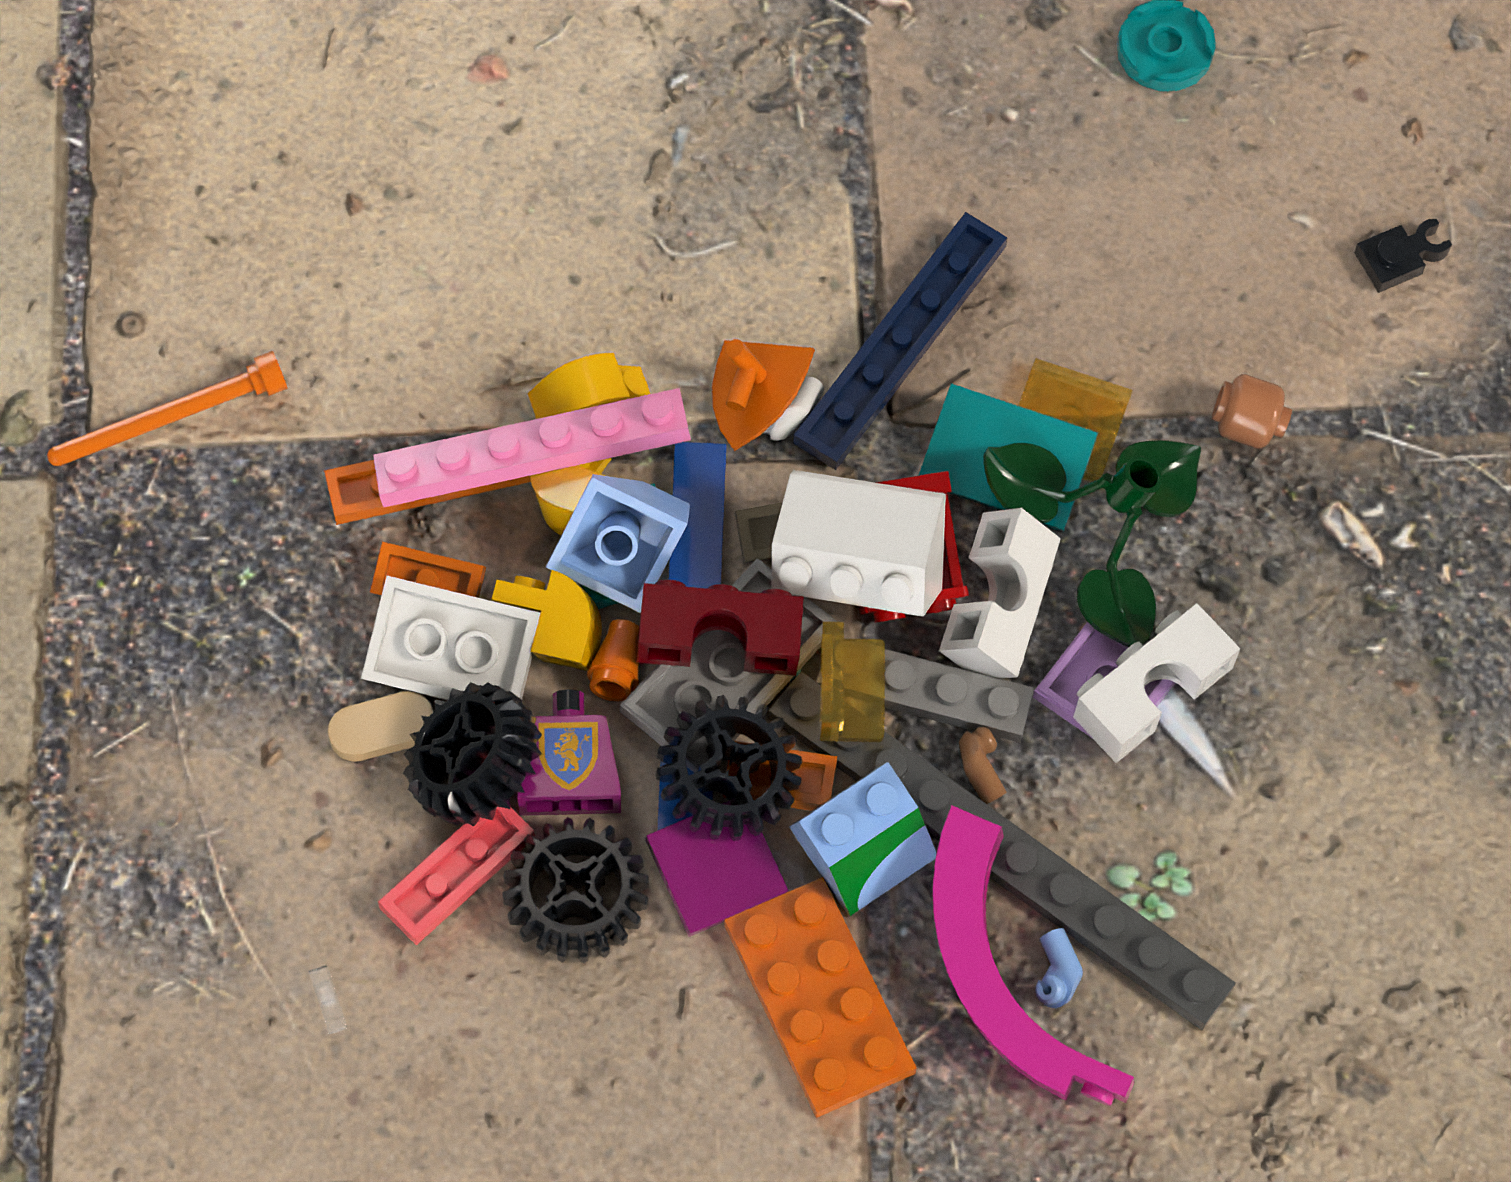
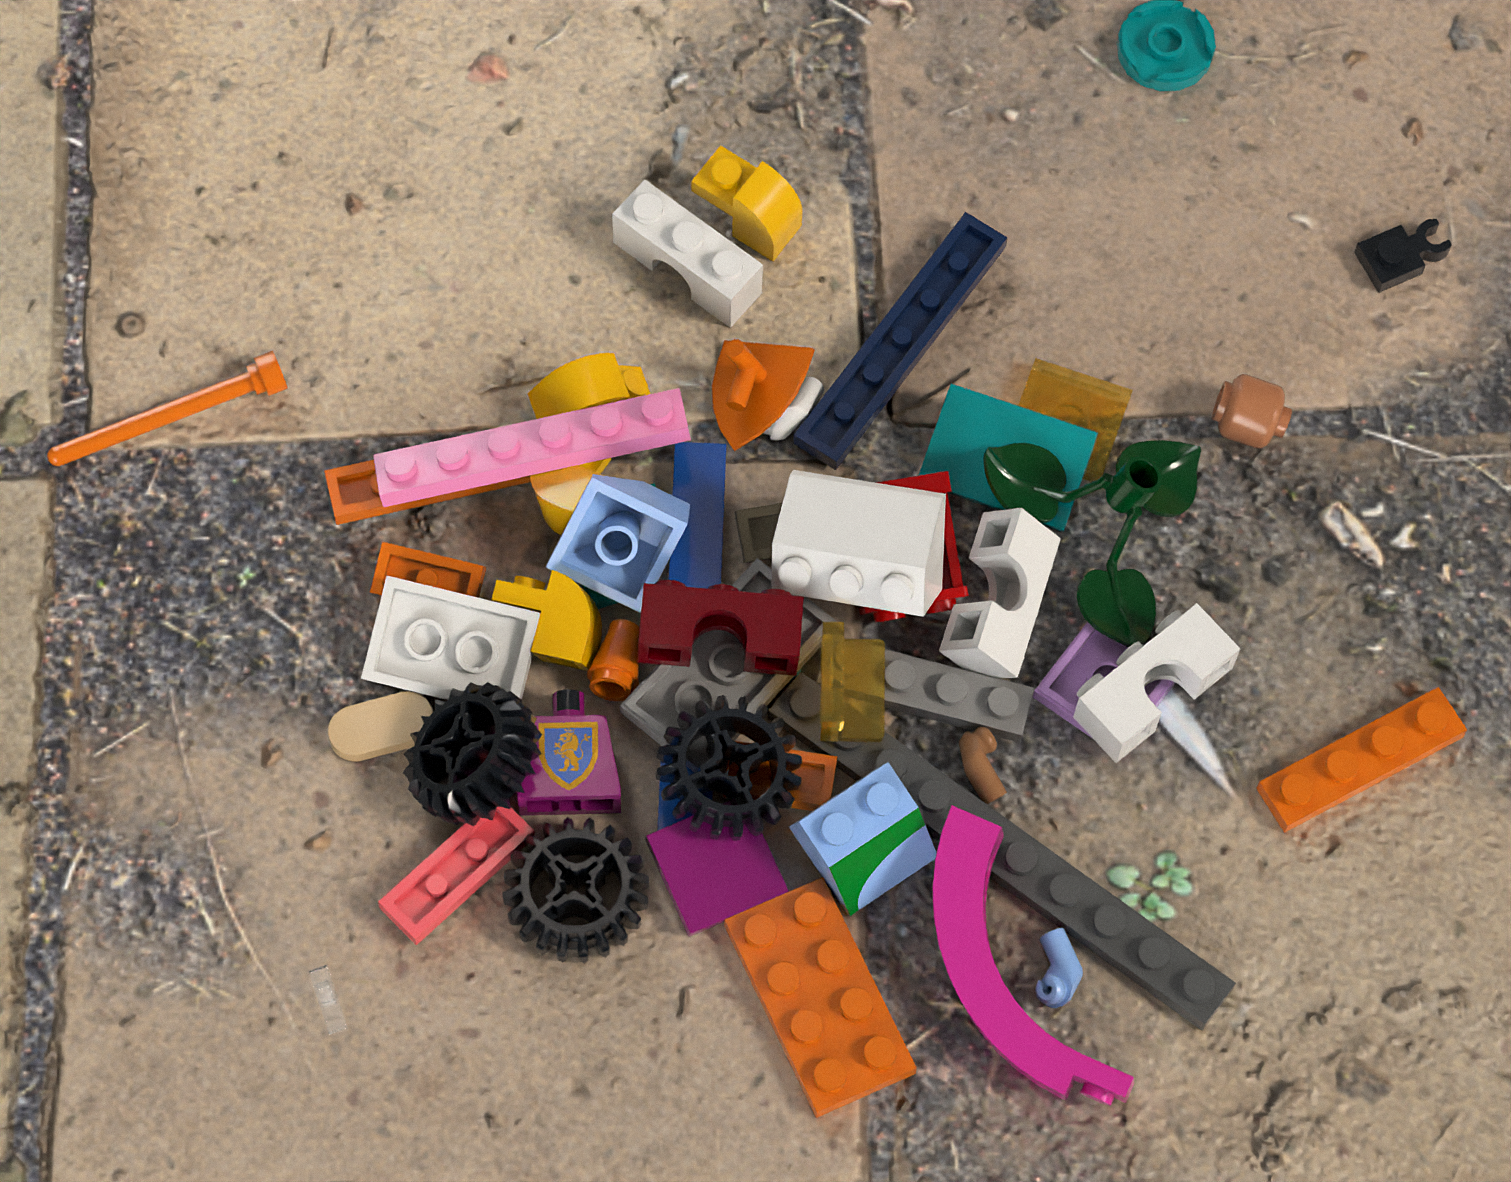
(717, 271): none -> white arch
(758, 198): none -> yellow brick
(1361, 759): none -> orange plate

